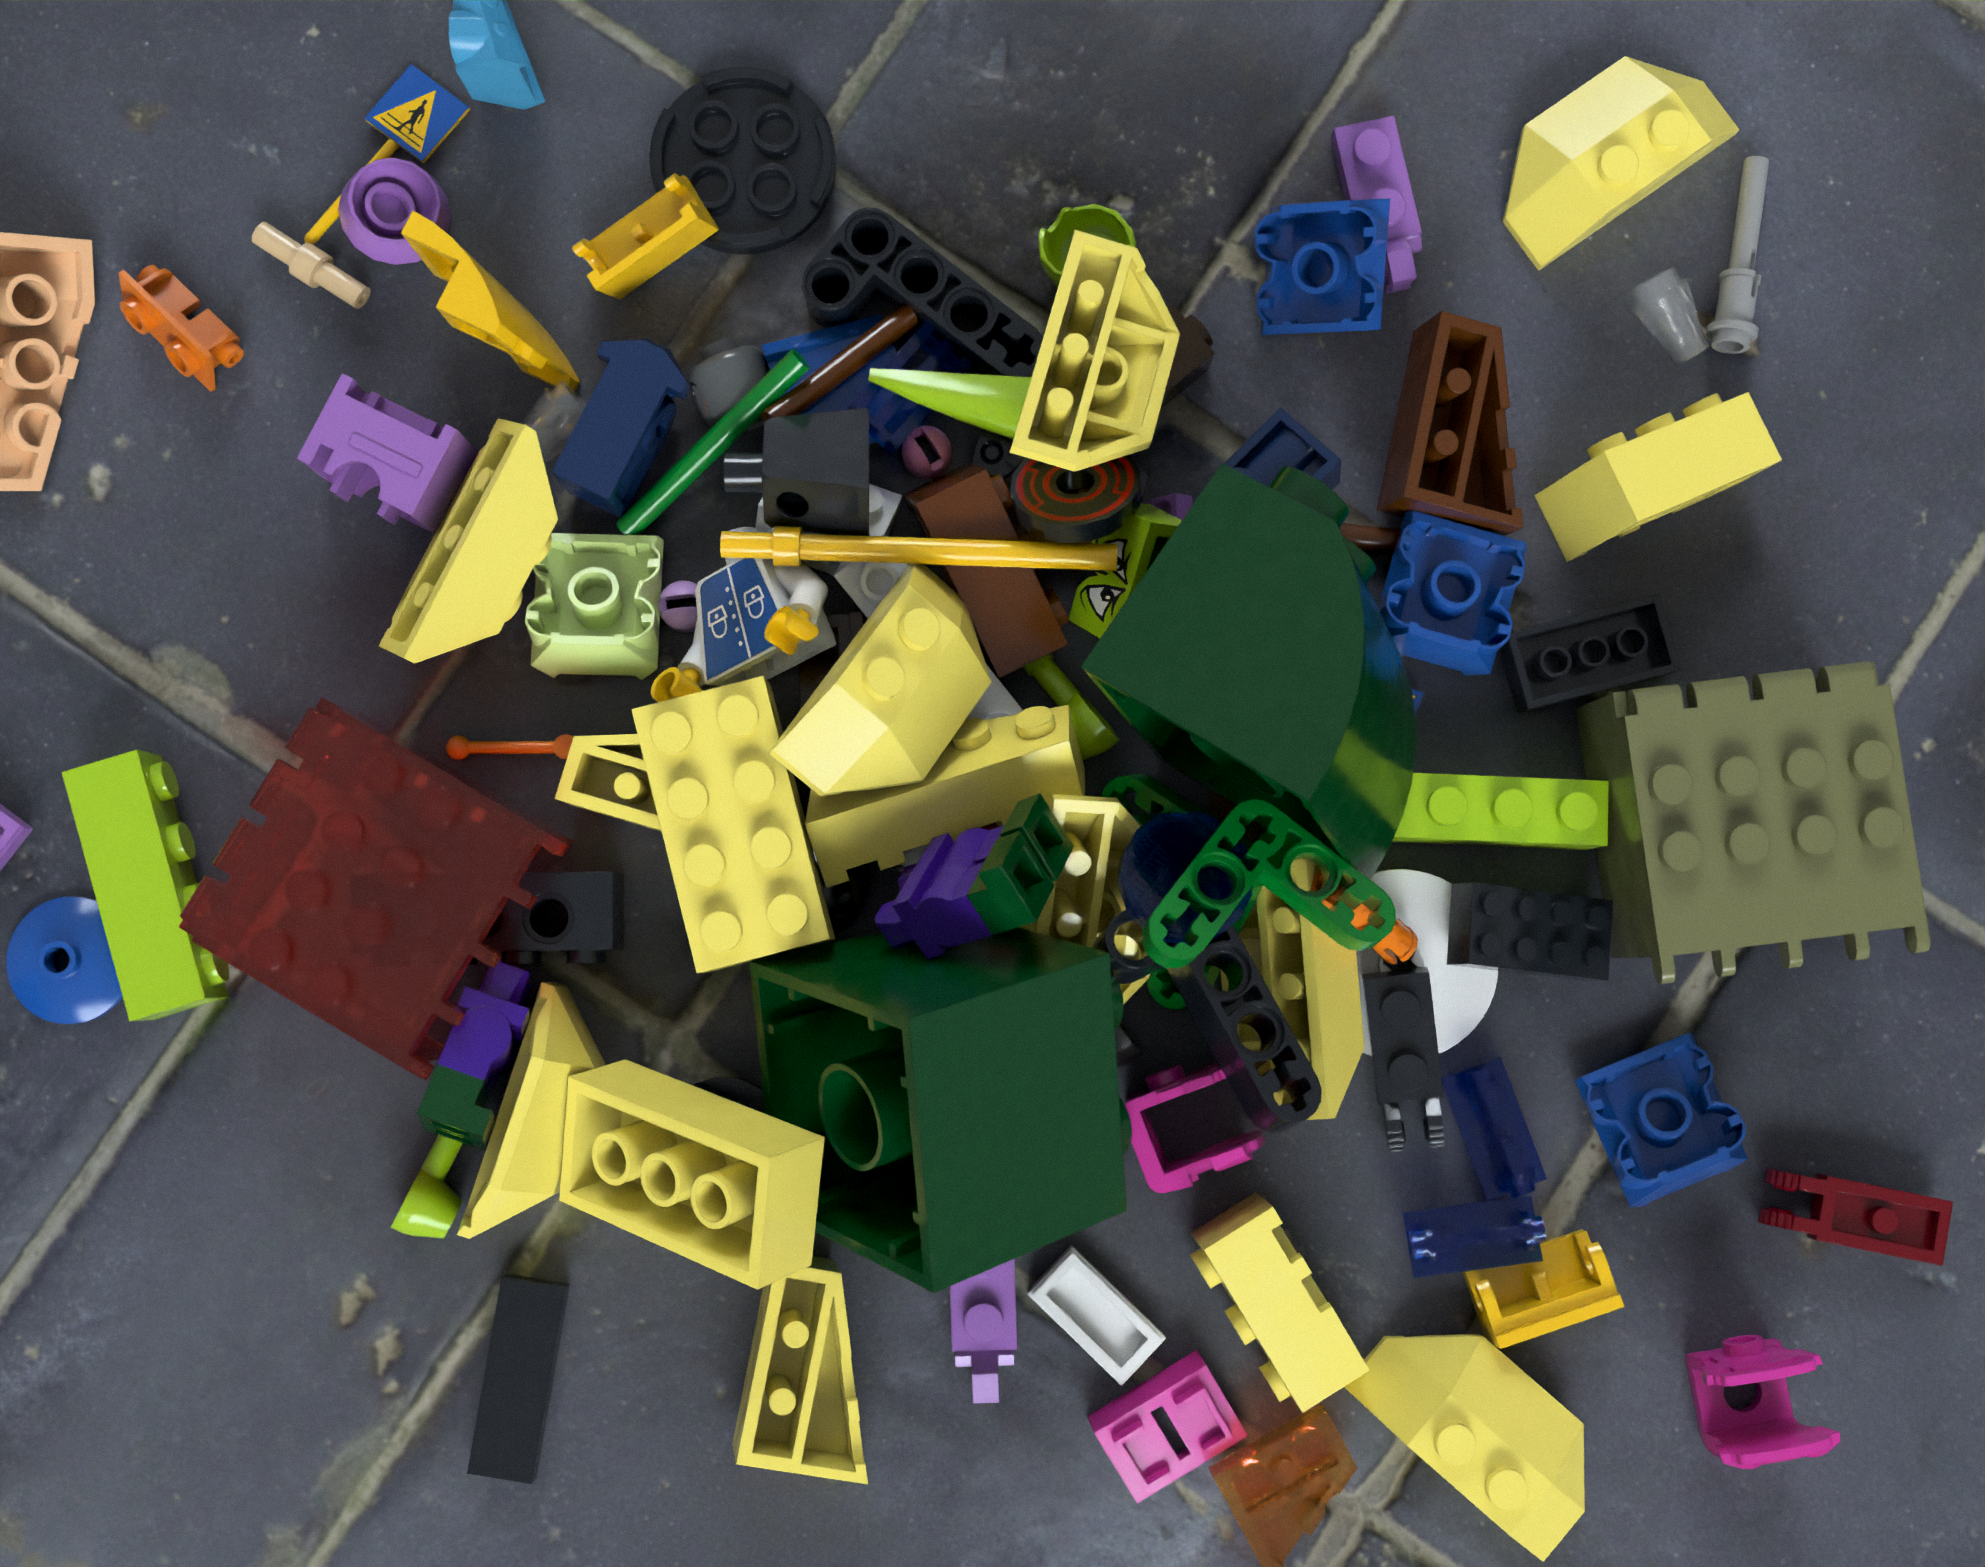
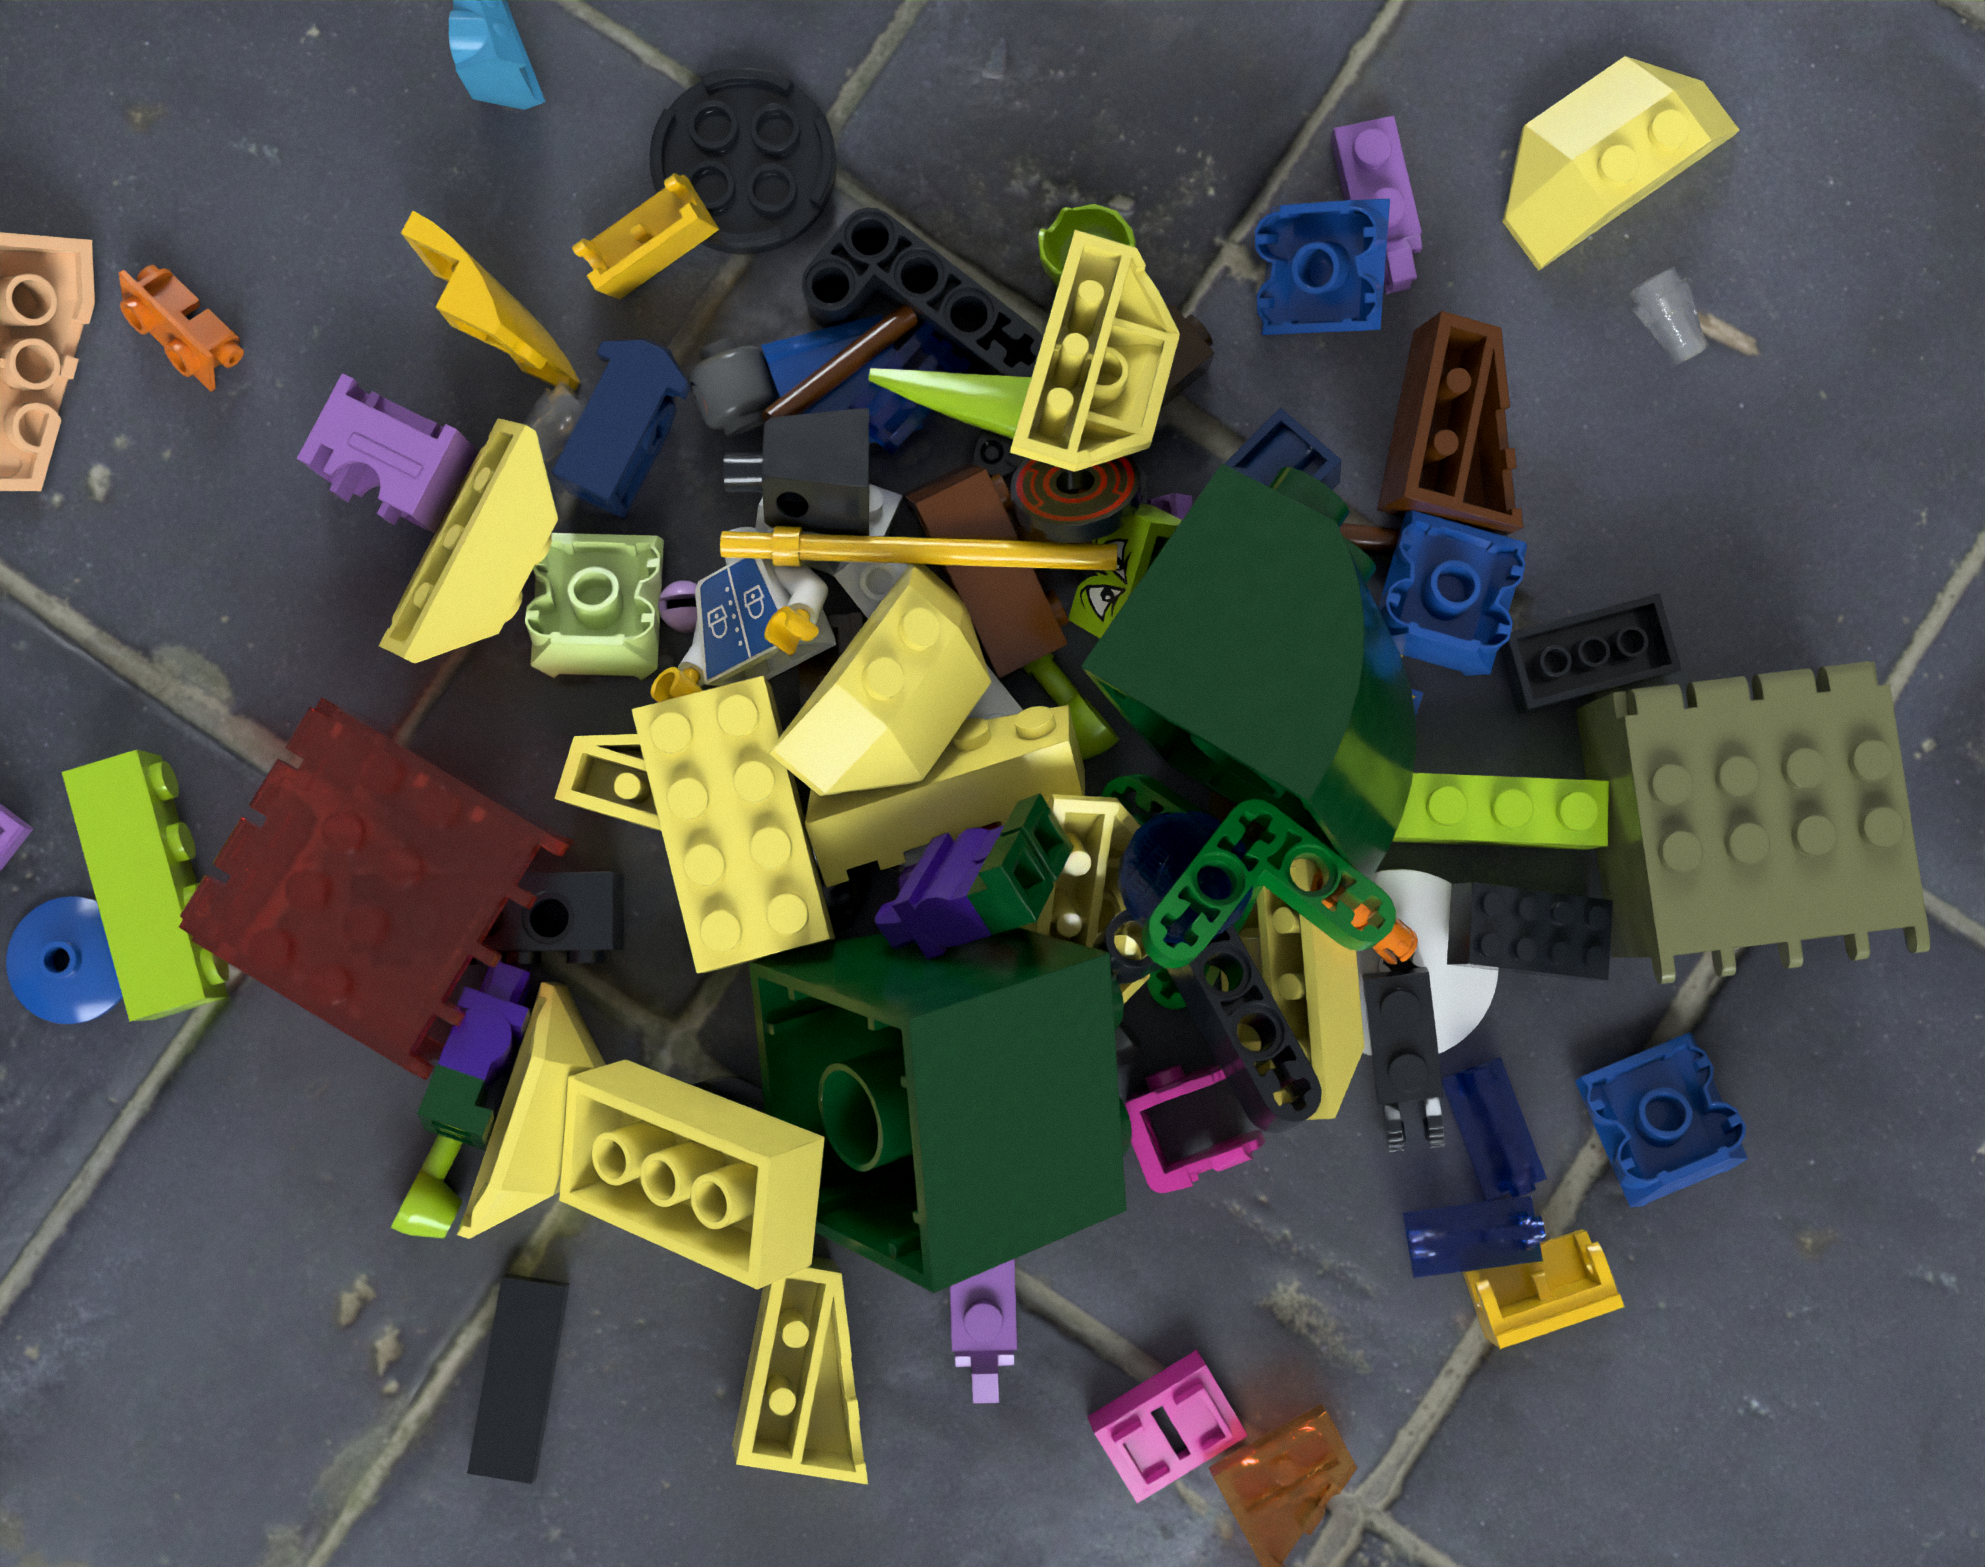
(311, 265): tan bar -> none
(375, 205): medium lavender hat -> none
(413, 116): piece -> none
(460, 747): orange hinge -> none
(713, 443): green bar -> none
(914, 456): bright pink hinge -> none
(1096, 1315): white tile -> none
(1277, 1303): light yellow wedge -> none
(1482, 1430): light yellow wedge -> none
(1657, 472): light yellow wedge -> none
(1738, 287): light grey pin -> none
(1766, 1428): dark pink piece -> none
(1865, 1216): dark red hinge -> none

